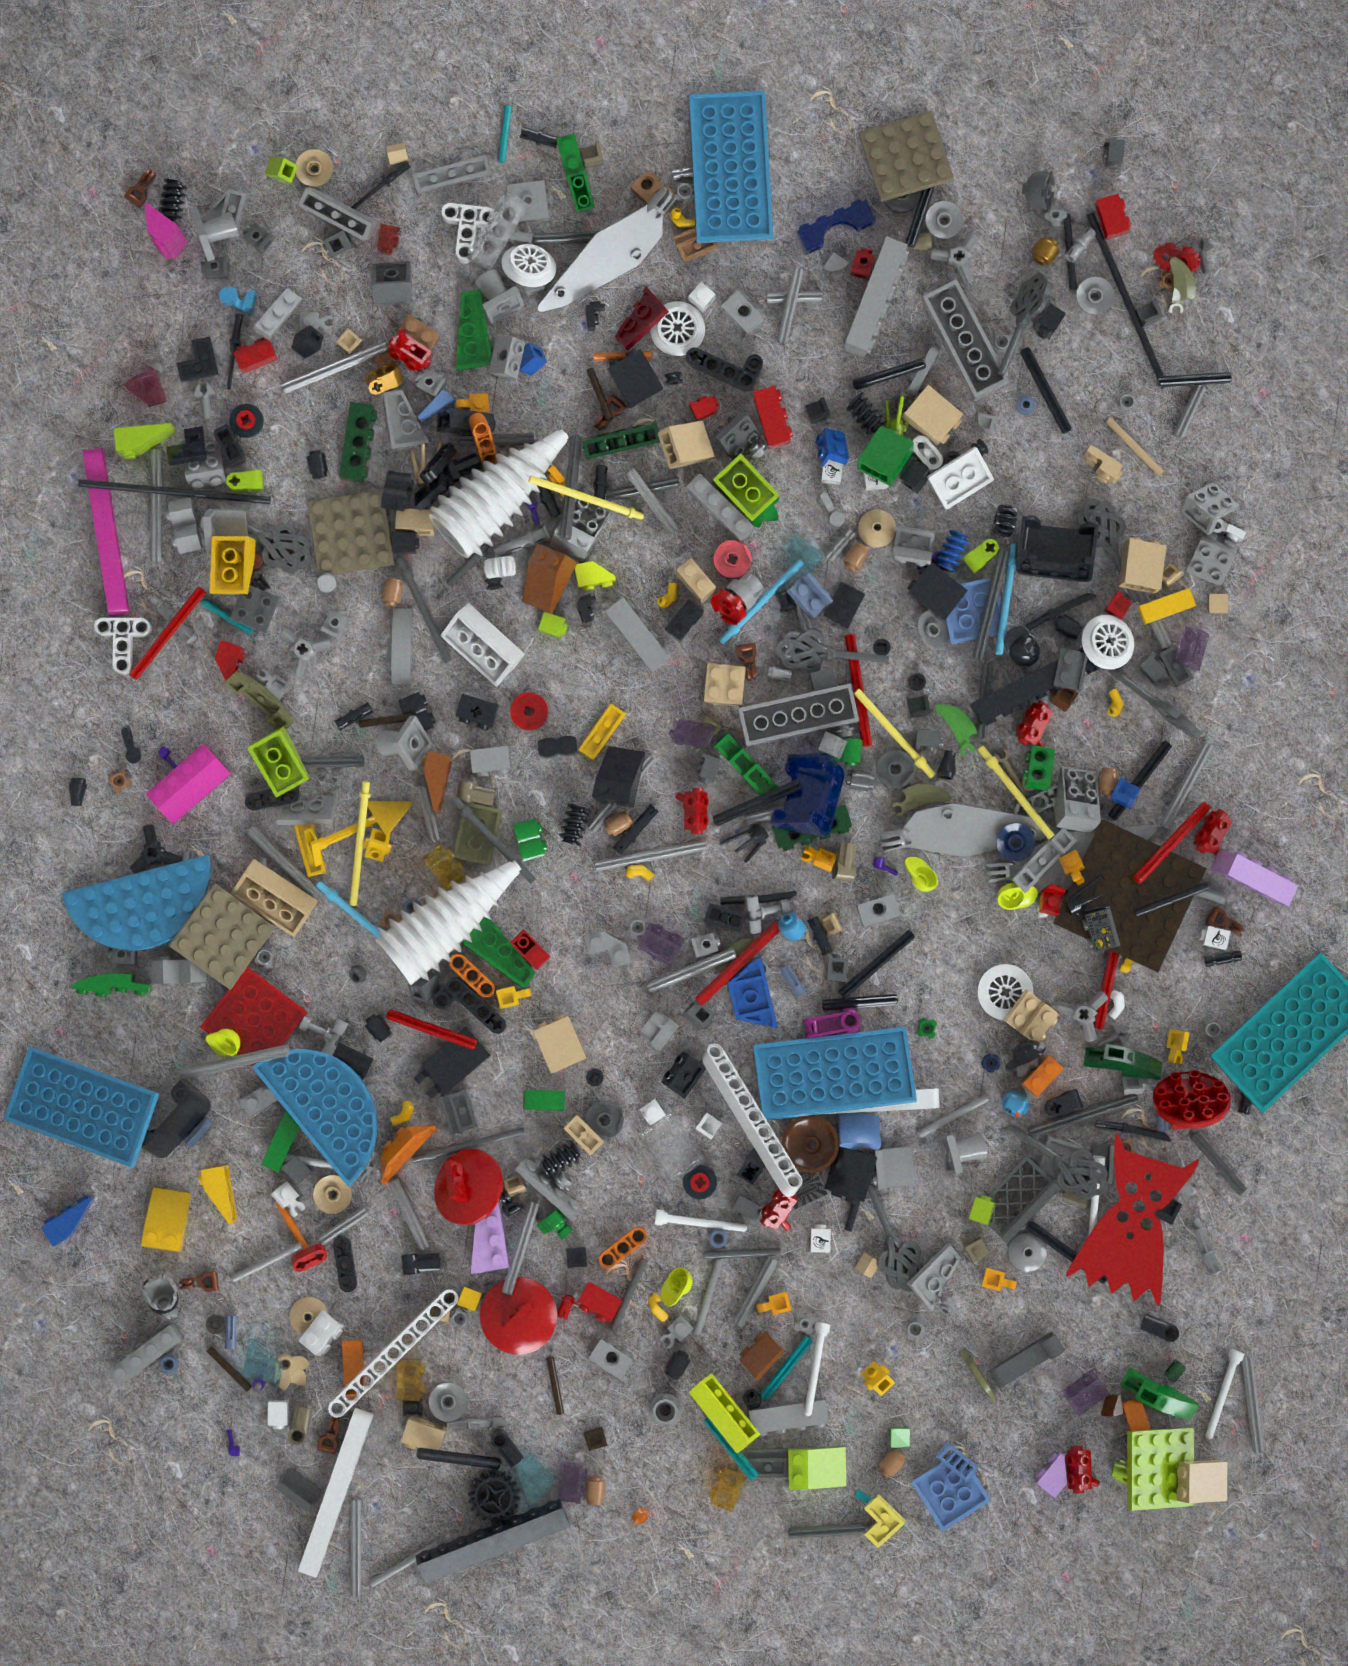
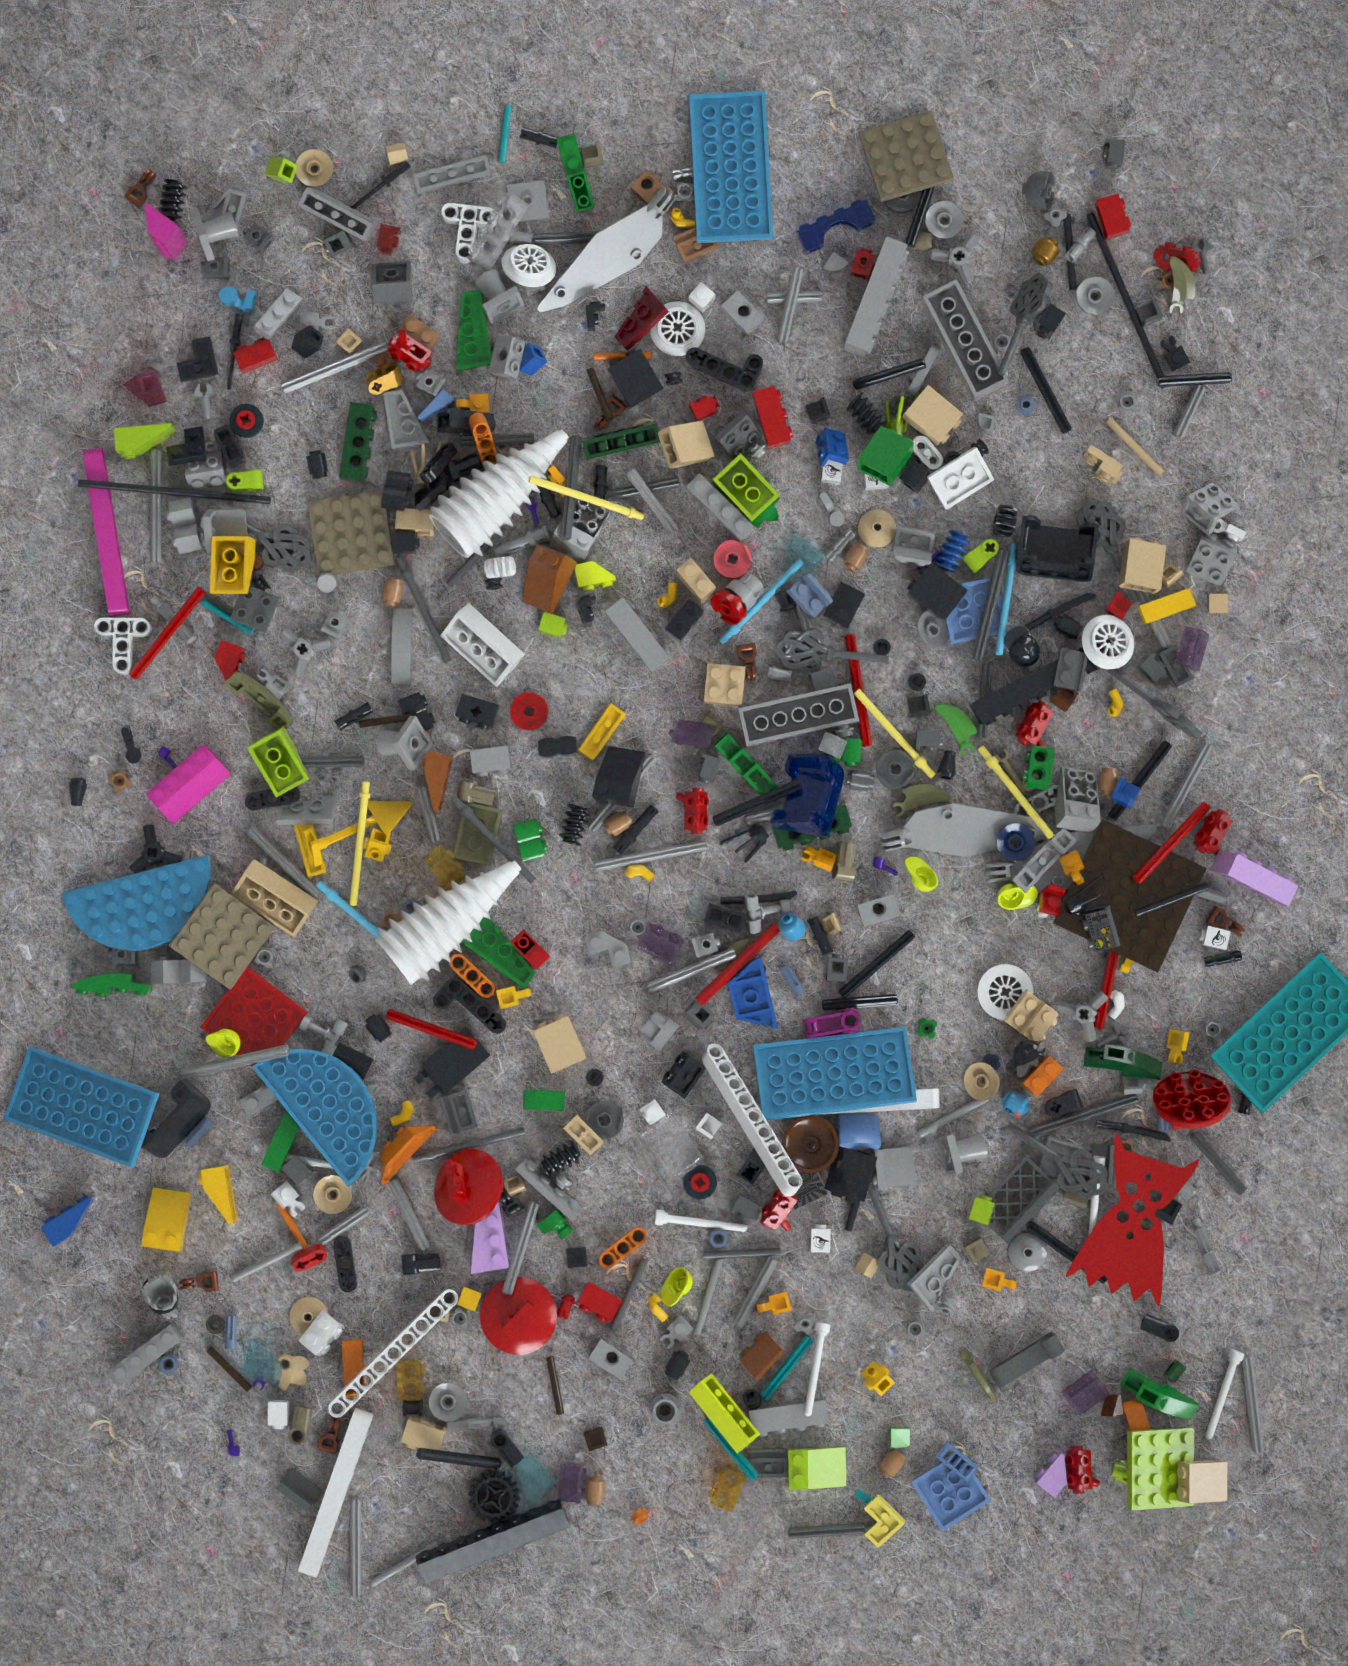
(423, 989): dark grey panel -> none
(974, 1081): none -> tan dish
(1175, 357): none -> black plate

